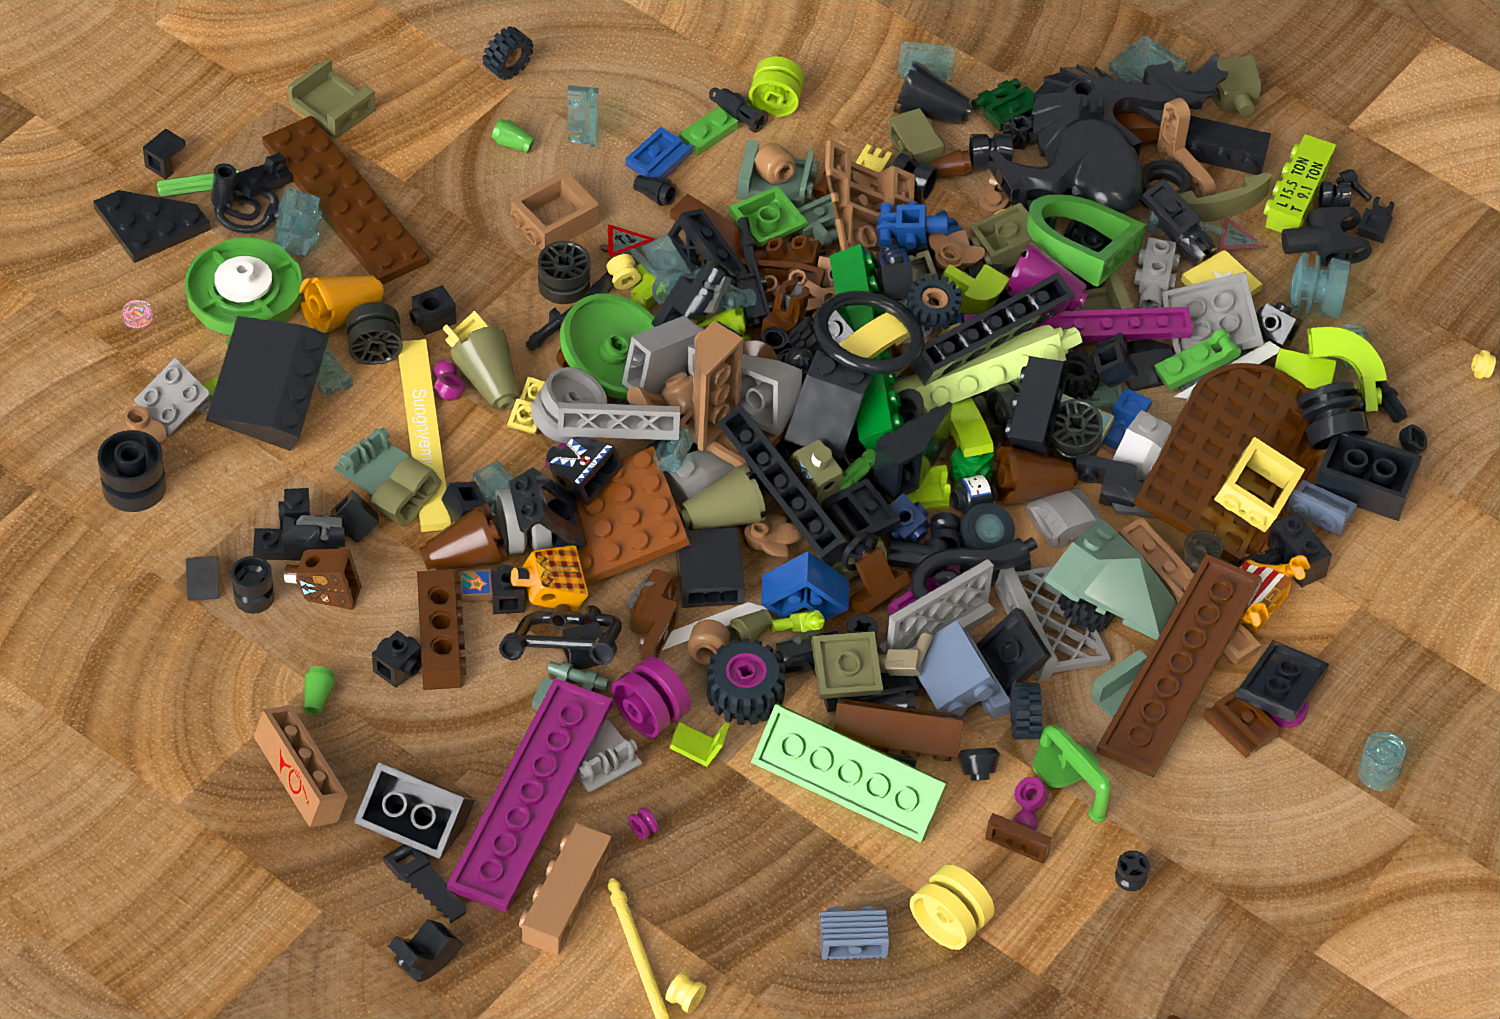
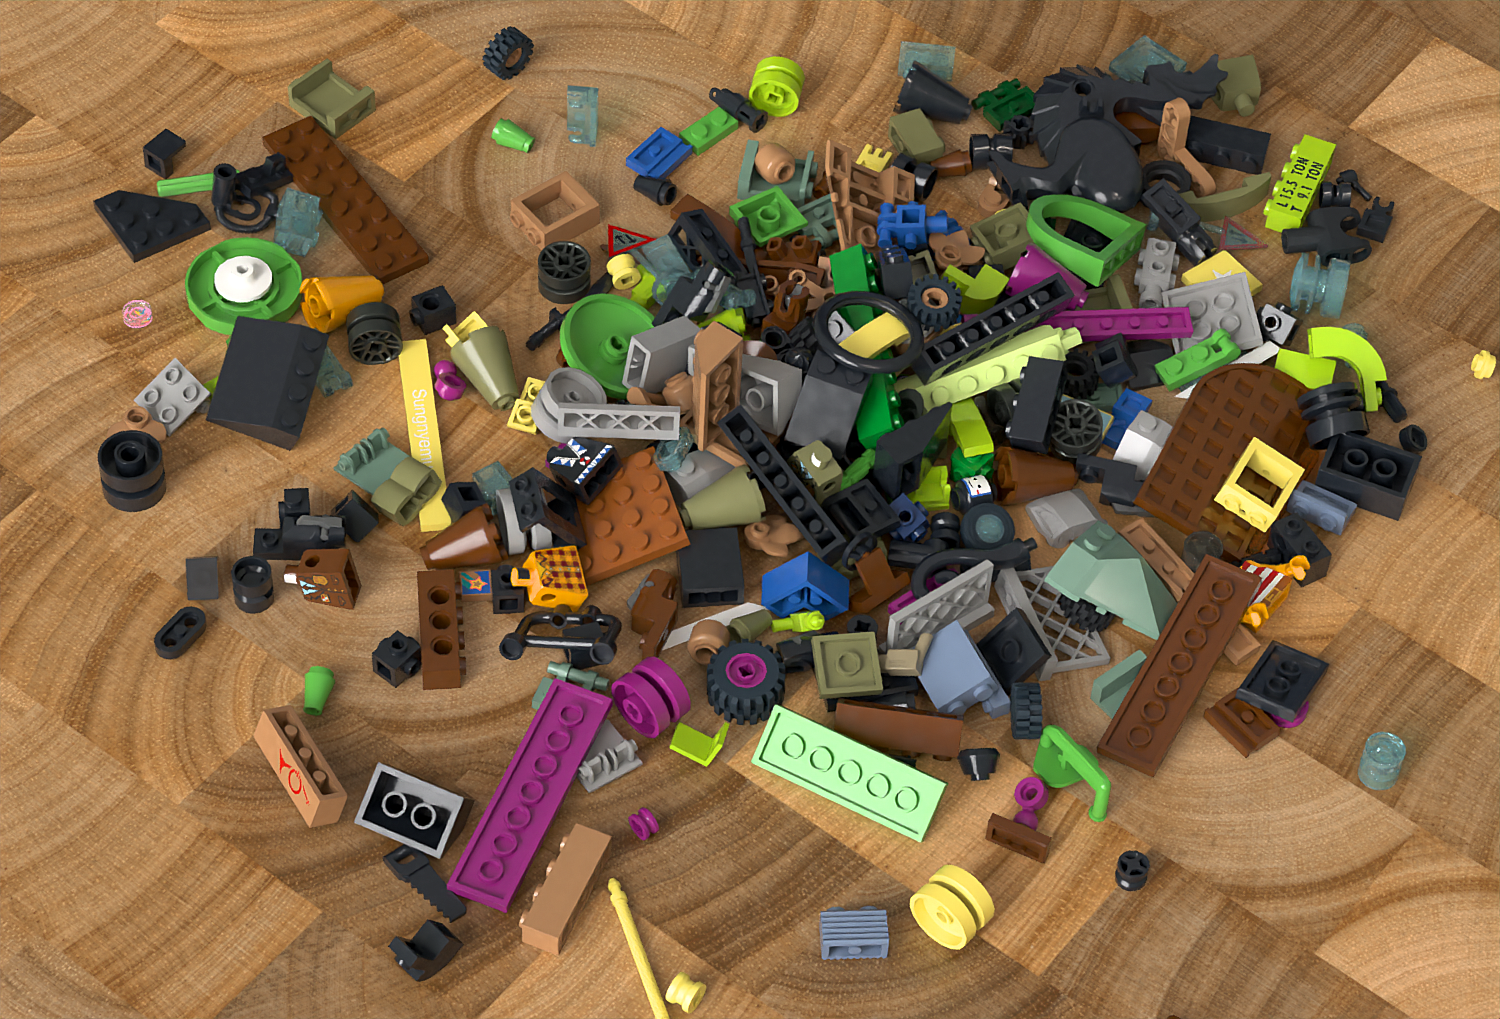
(178, 634): none -> black plate

